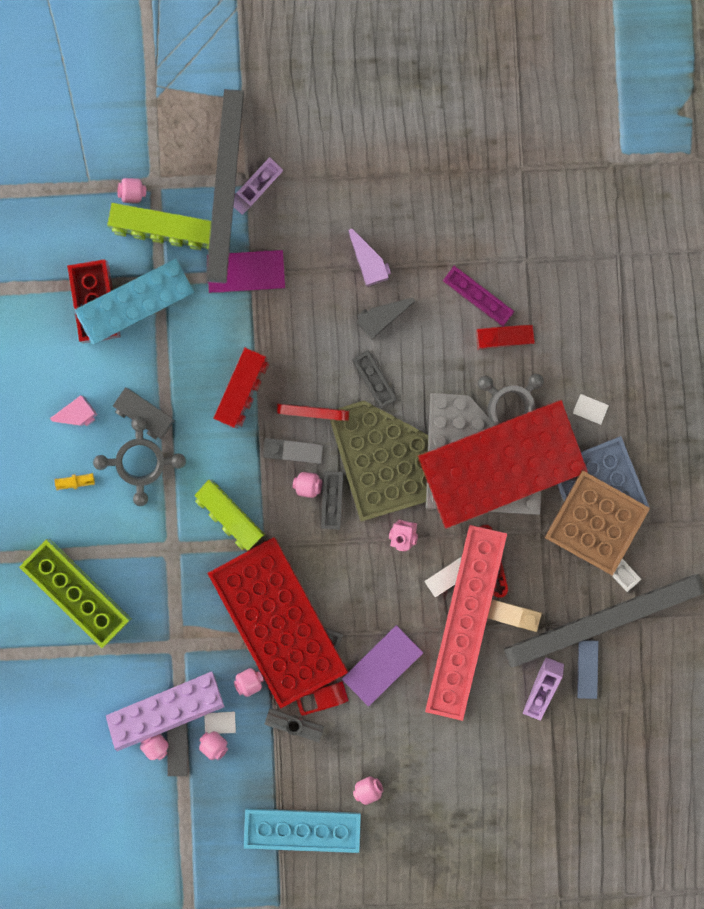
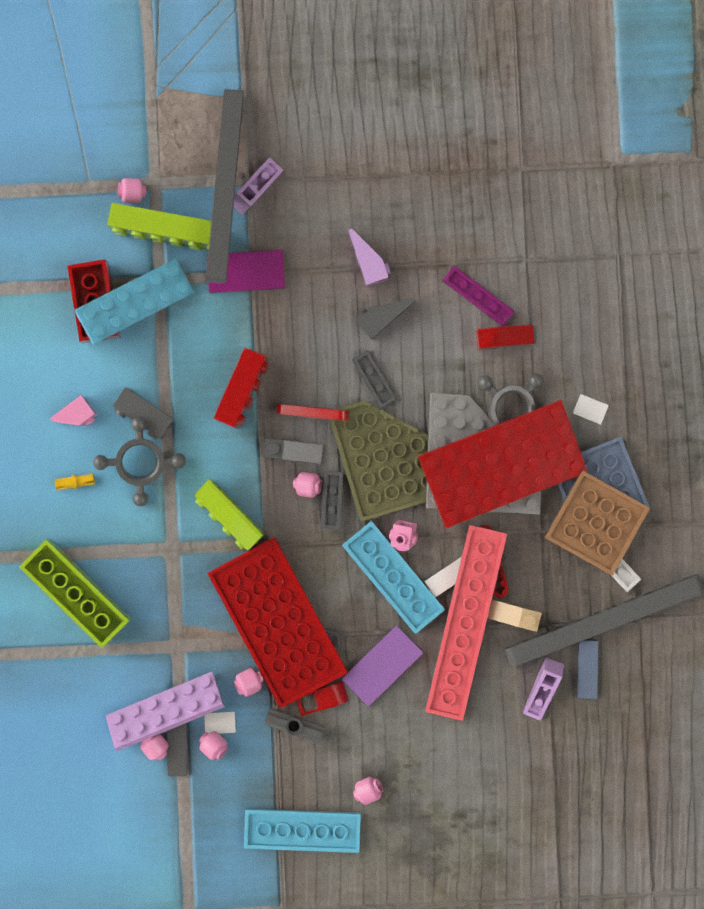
(393, 577): none -> medium azure plate

